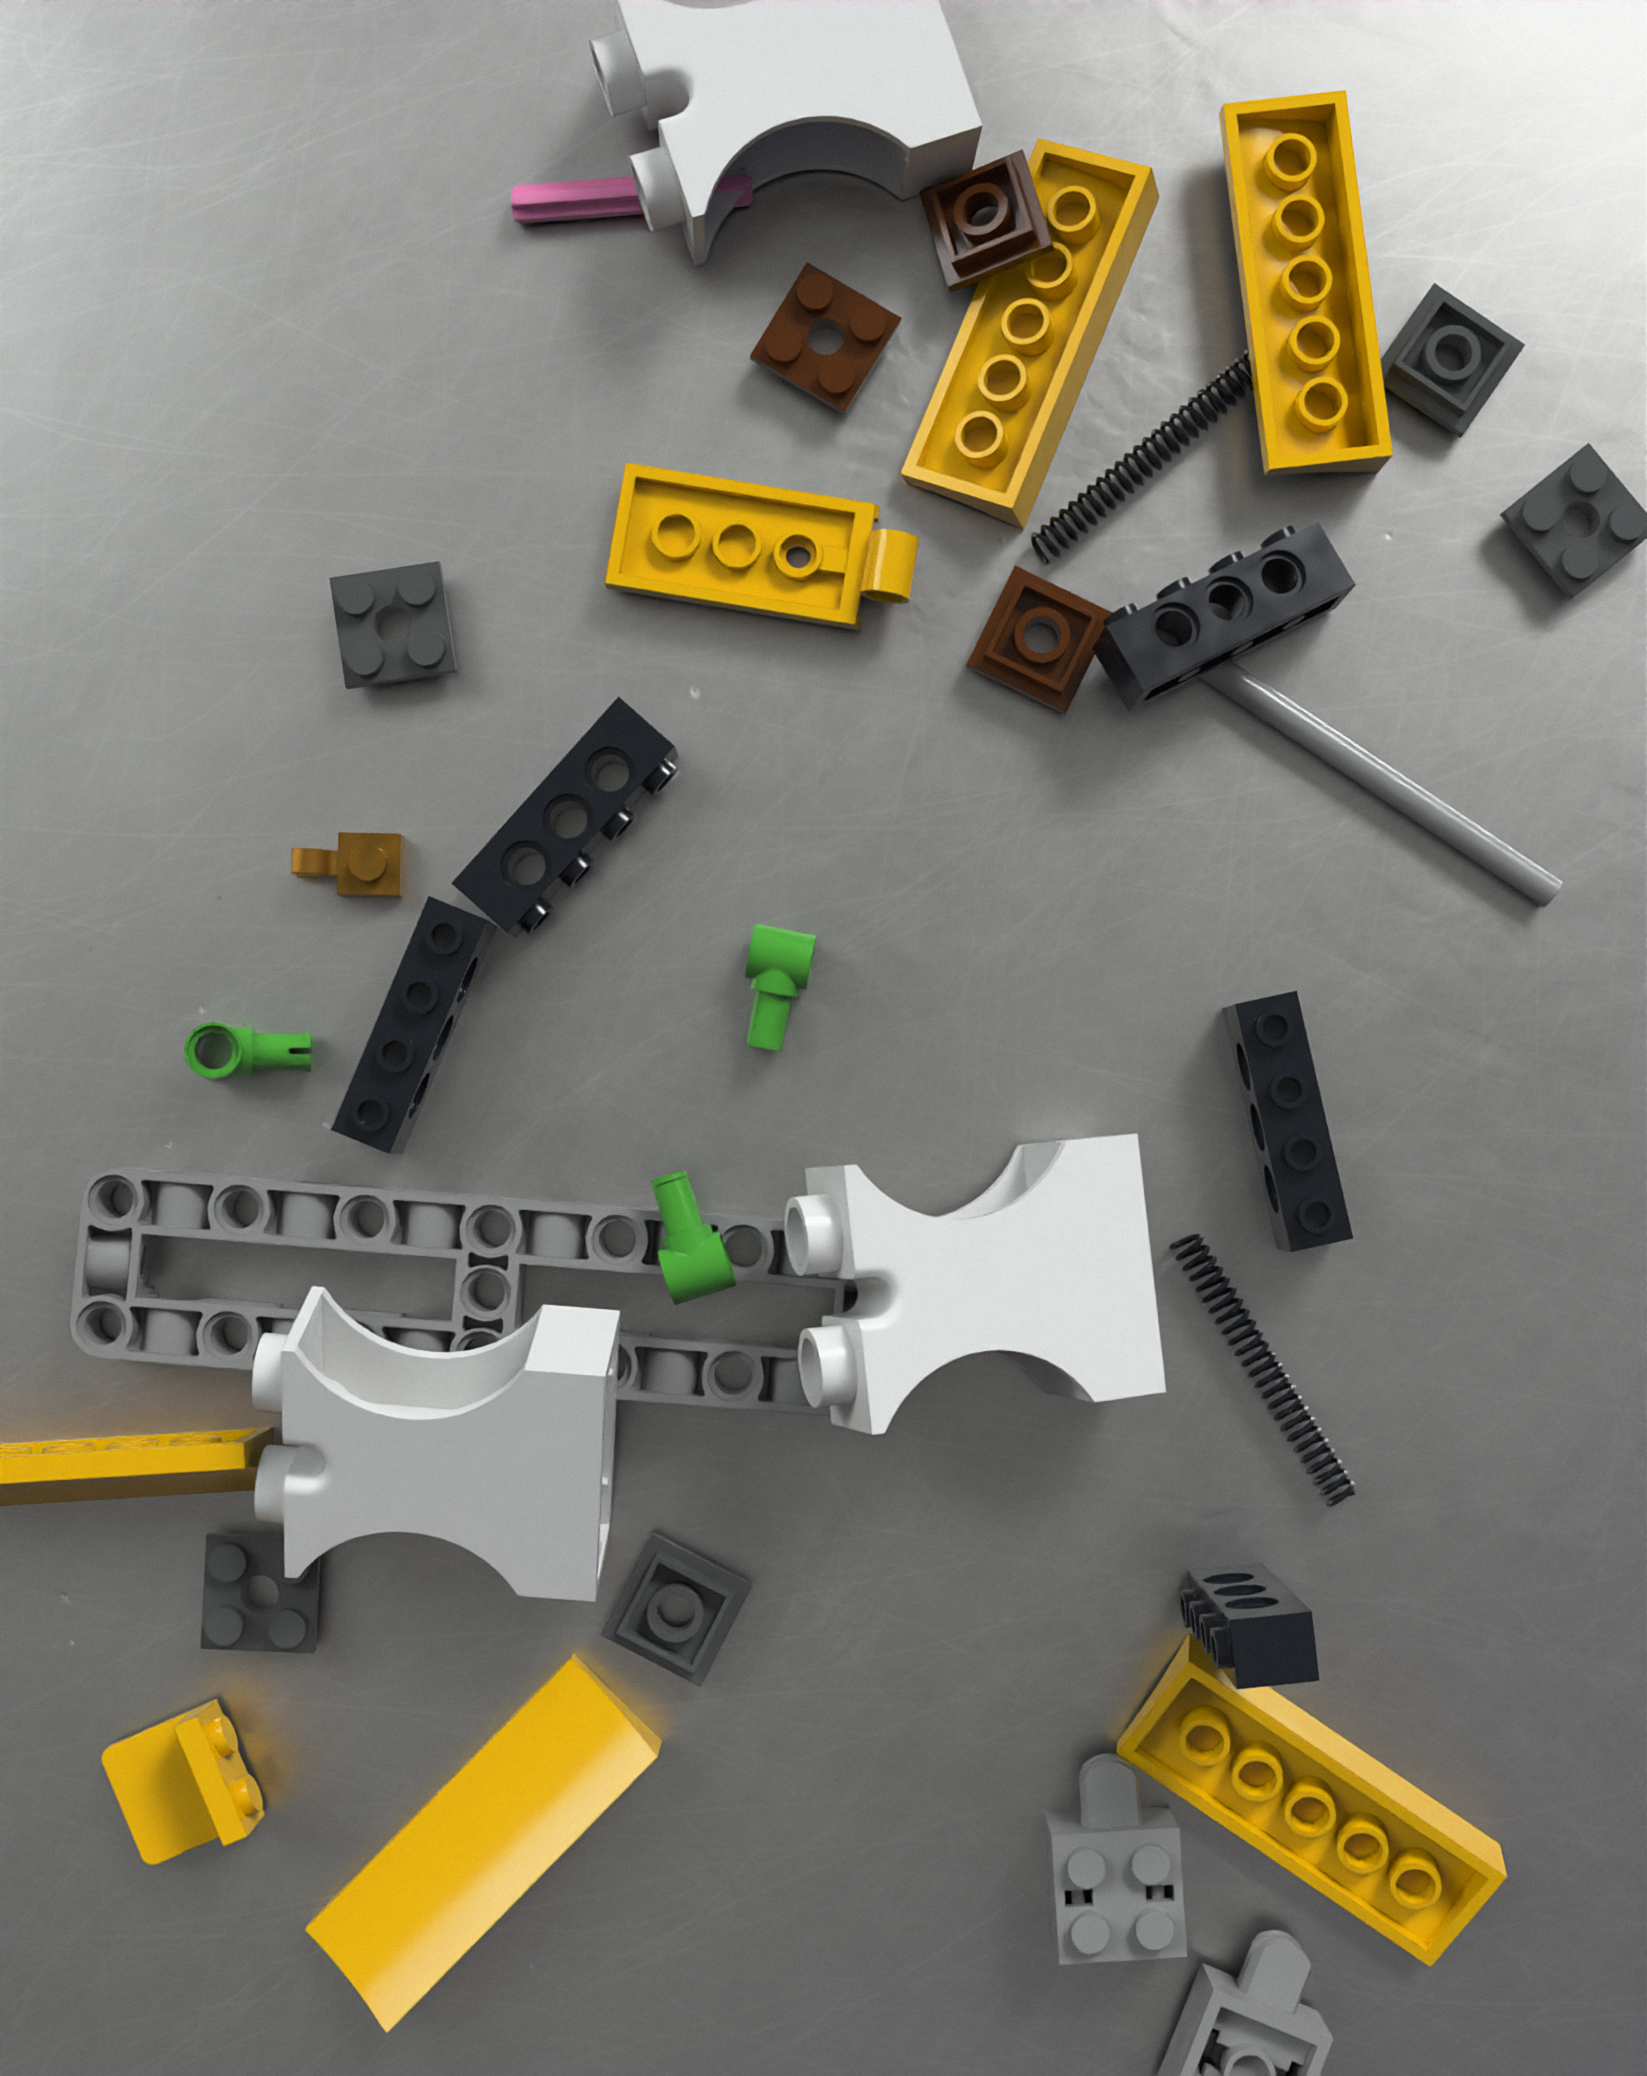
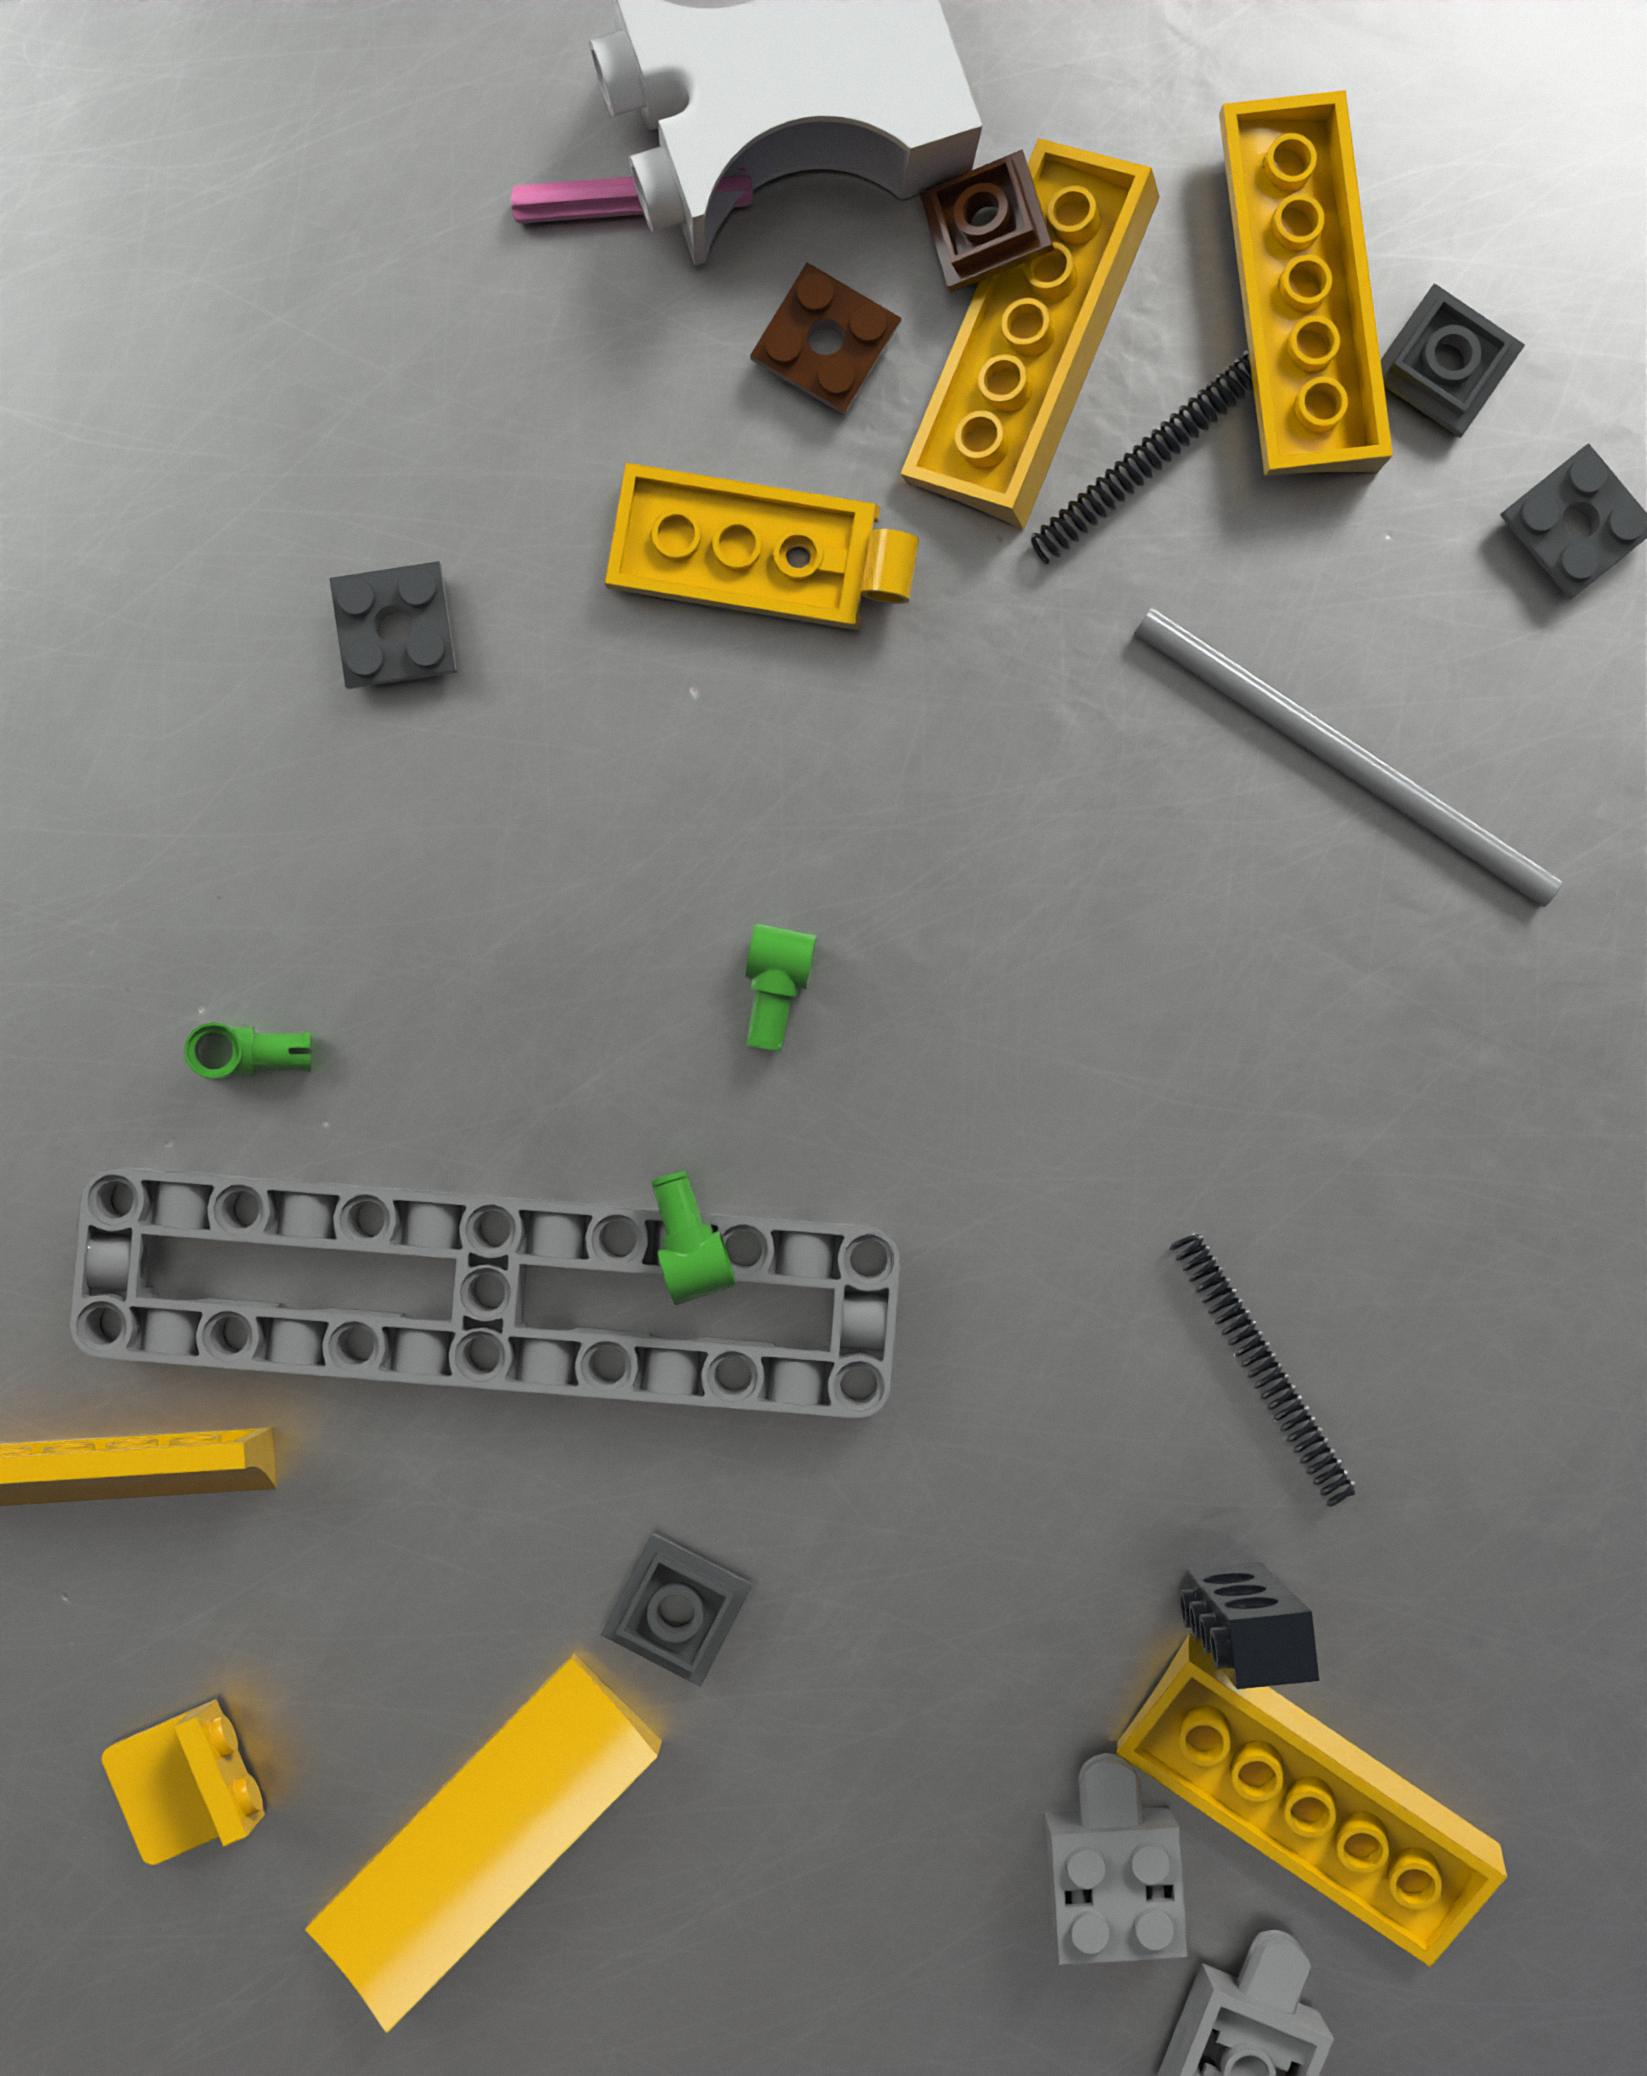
(234, 1619): dark grey piece -> none
(363, 864): pearl gold plate -> none
(414, 1027): black brick -> none
(462, 1446): white brick -> none
(615, 737): black brick -> none
(1006, 658): reddish brown piece -> none
(1033, 1269): white brick -> none
(1147, 668): black brick -> none
(1287, 1122): black brick -> none

